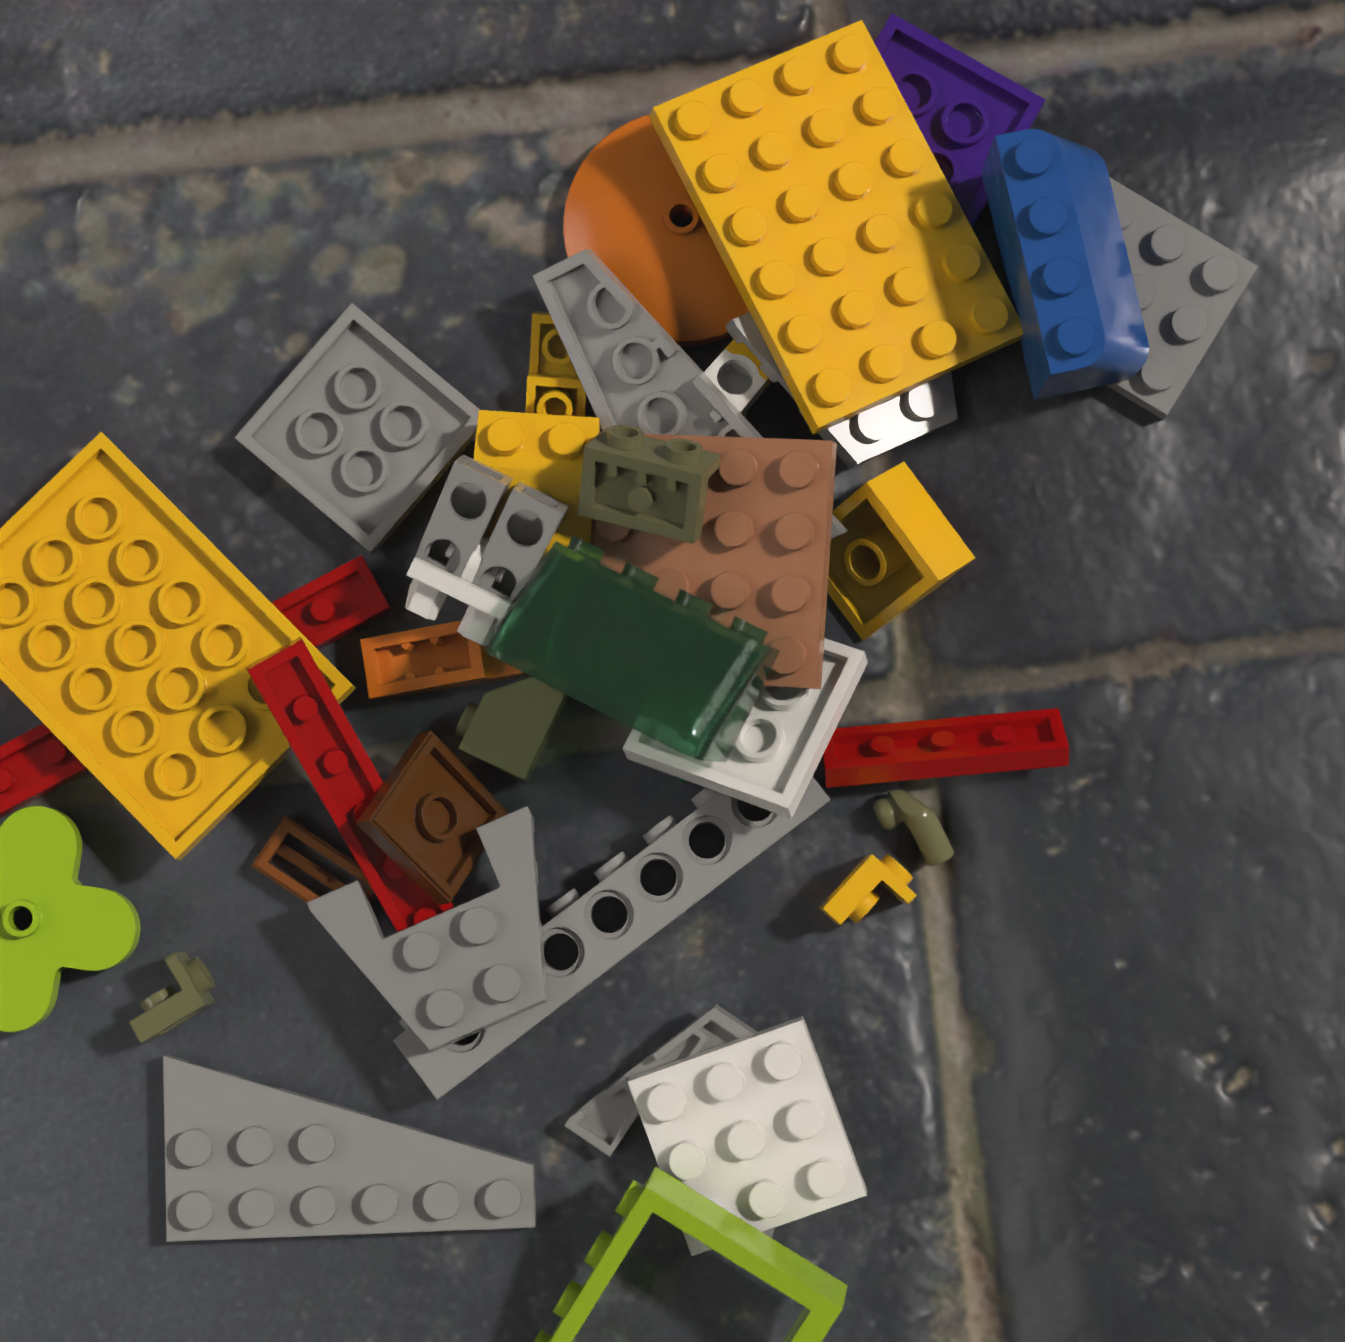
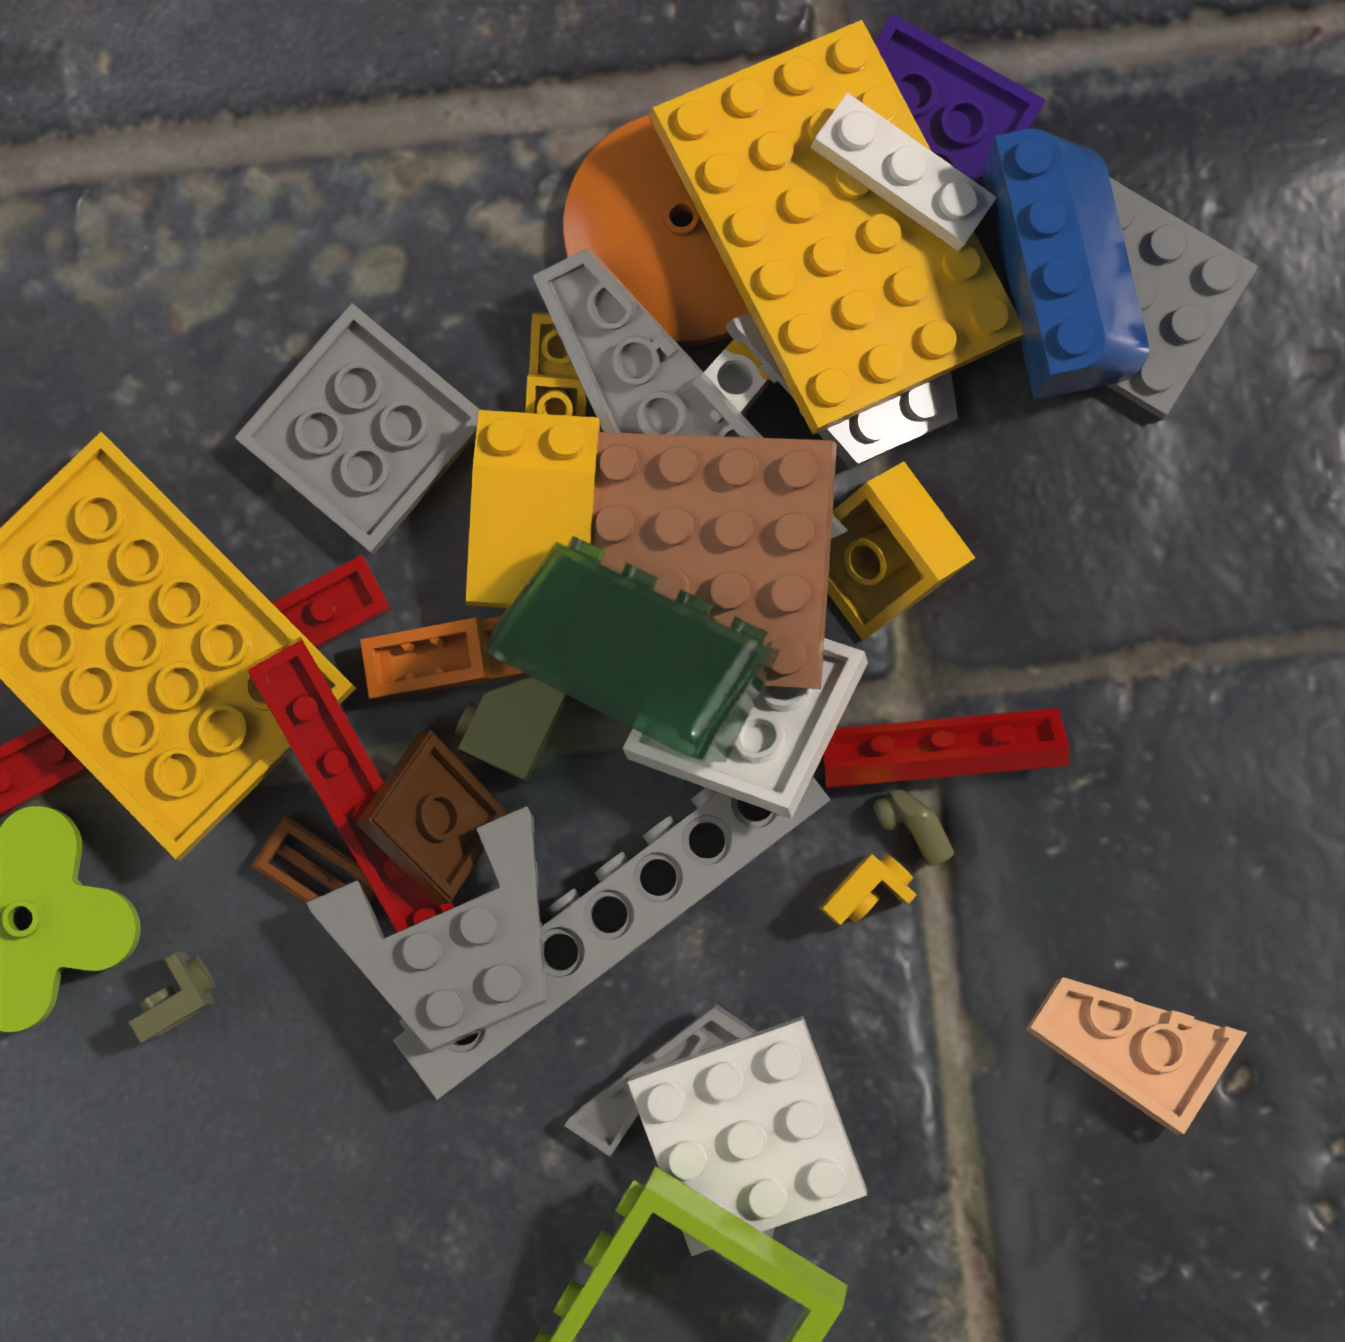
(292, 1165): light grey wing -> none
(465, 563): light grey hips -> none
(646, 482): olive bracket -> none
(903, 172): none -> white plate
(1140, 1052): none -> light nougat wing

